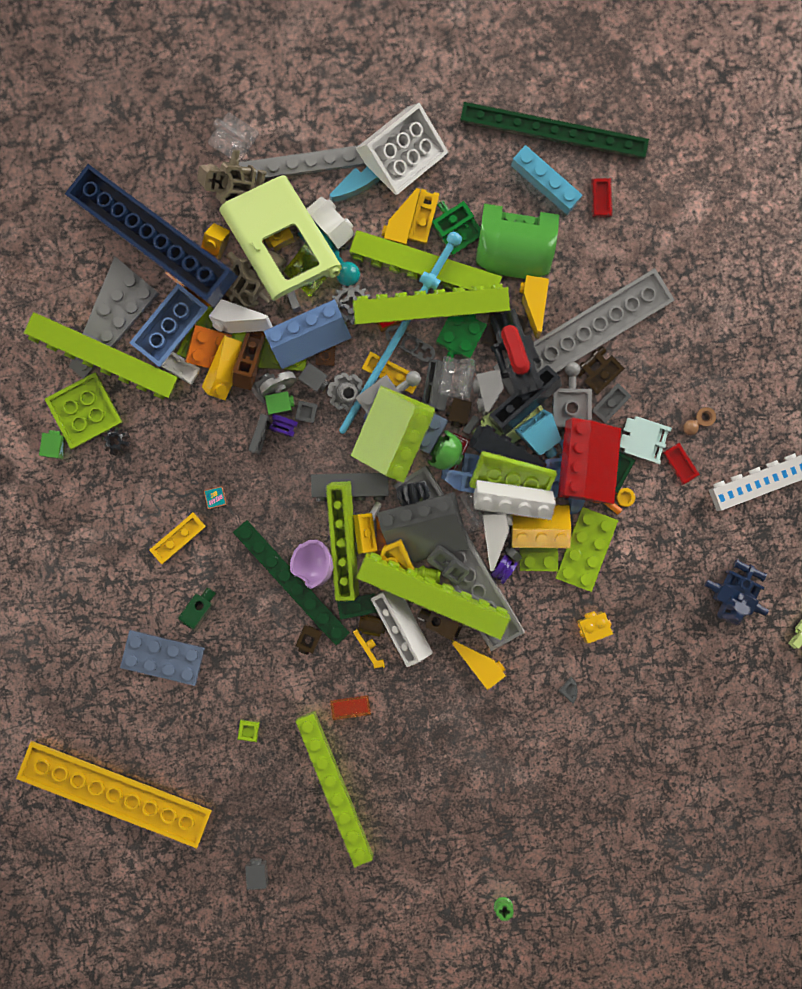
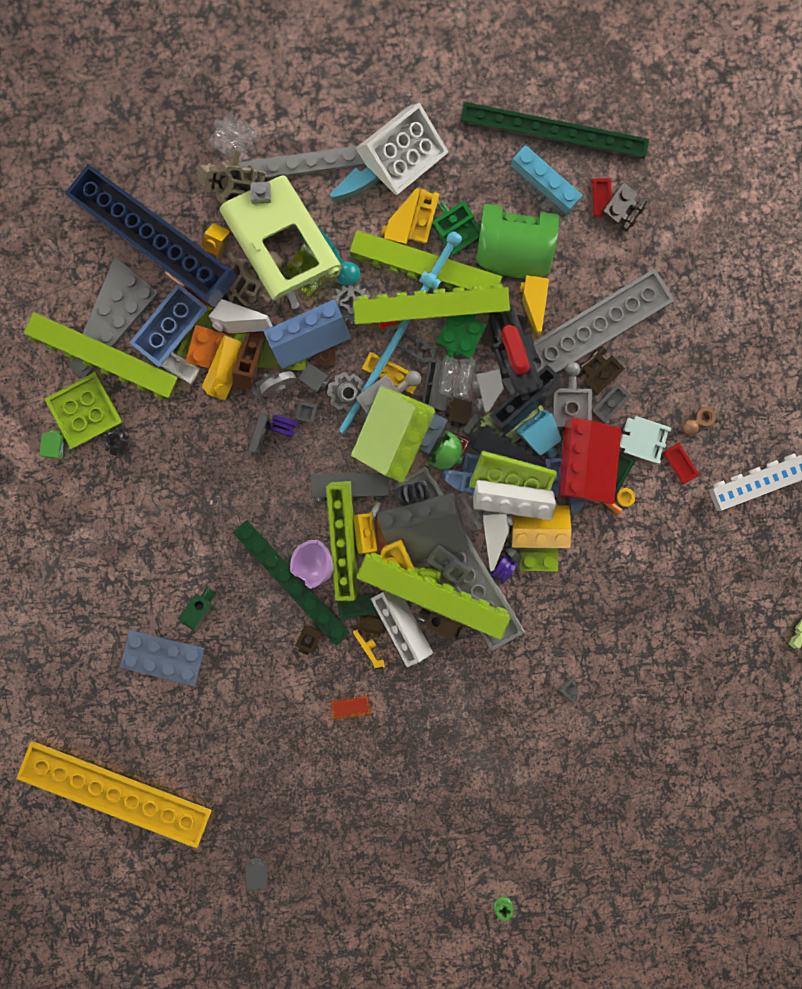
(177, 538): yellow plate -> none
(215, 497): tile -> none
(248, 731): lime tile -> none
(260, 192): none -> flat silver plate
(279, 403): bright green brick -> none
(280, 239): yellow brick -> none
(330, 222): white brick -> none
(334, 789): lime brick -> none
(484, 667): yellow slope -> none
(587, 549): lime plate -> none
(594, 626): yellow head -> none
(618, 205): none -> plate
(738, 593): dark blue piece -> none

